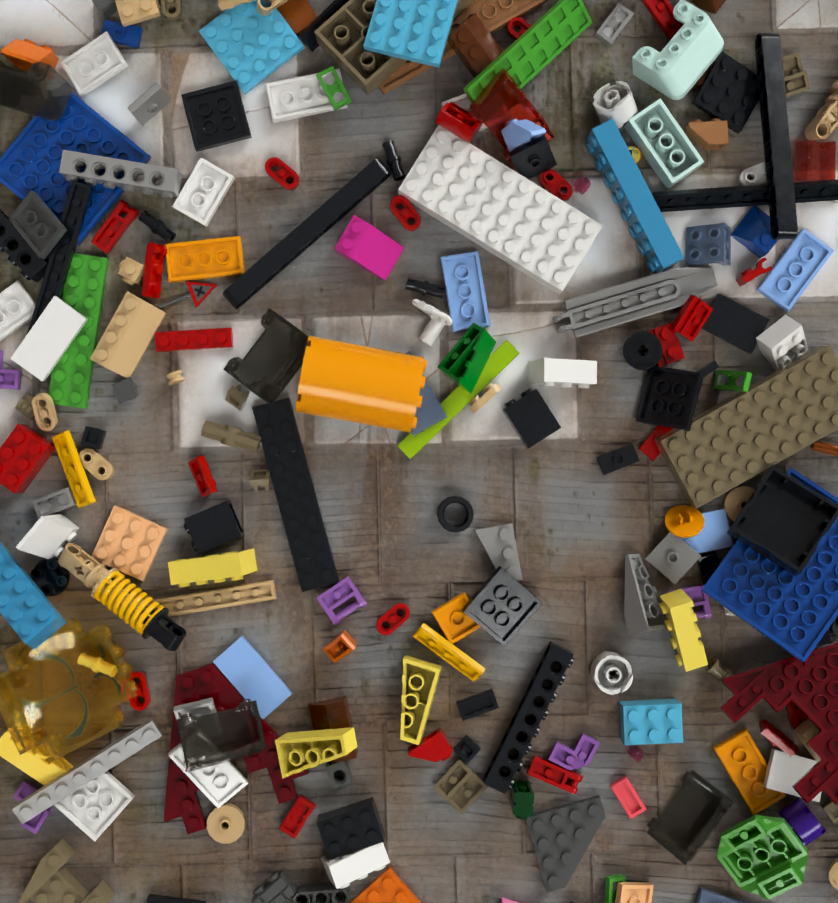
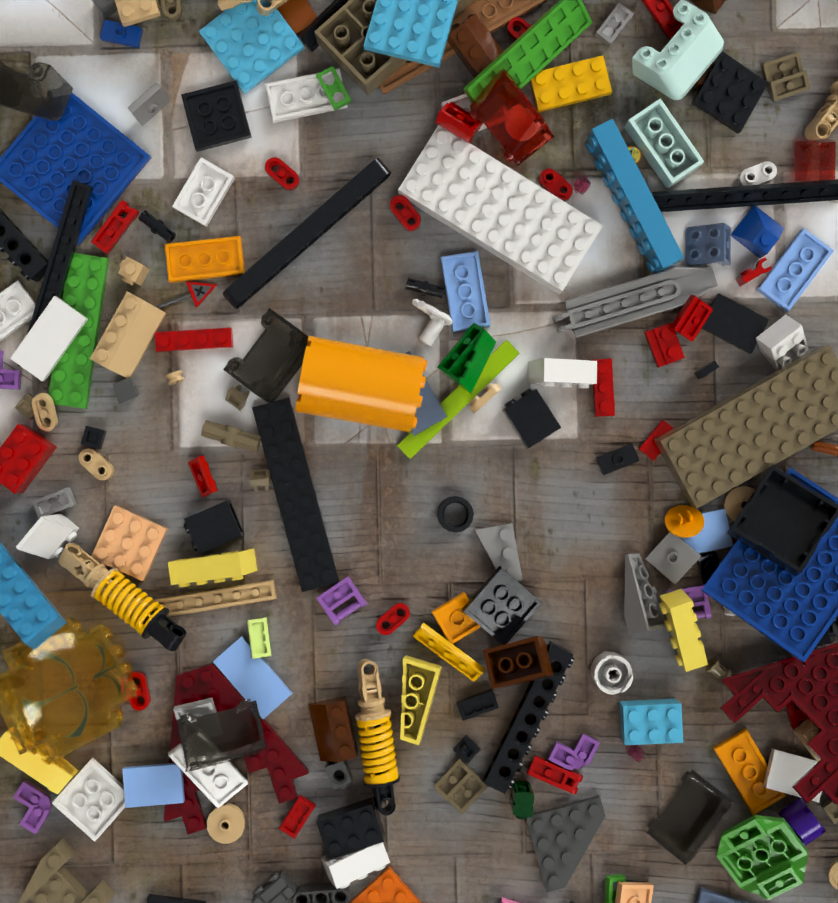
(26, 53): orange slope -> none
(37, 224): dark grey plate -> none
(50, 577): black dish -> none
(73, 161): light grey brick -> none
(73, 469): yellow tile -> none
(86, 771): light grey plate -> none
(94, 64): white tile -> none
(97, 664): light yellow pin -> none
(153, 270): red plate -> none
(153, 785): none -> light blue tile
(259, 638): none -> yellowish green plate
(310, 748): light yellow wedge -> none
(340, 646): orange slope -> none
(369, 248): dark pink slope -> none
(376, 739): none -> piece
(393, 160): black pin -> none
(432, 747): red slope -> none
(517, 662): none -> reddish brown brick
(521, 132): light blue slope -> none
(533, 157): black plate -> none
(571, 84): none -> yellow plate
(604, 389): none -> red plate
(615, 103): white brick -> none
(627, 797): coral tile -> none
(651, 357): black plate -> none
(670, 398): black plate -> none
(709, 134): medium nougat slope -> none
(732, 380): bright green piece -> none
(776, 136): black beam -> none
(777, 738): red plate -> none

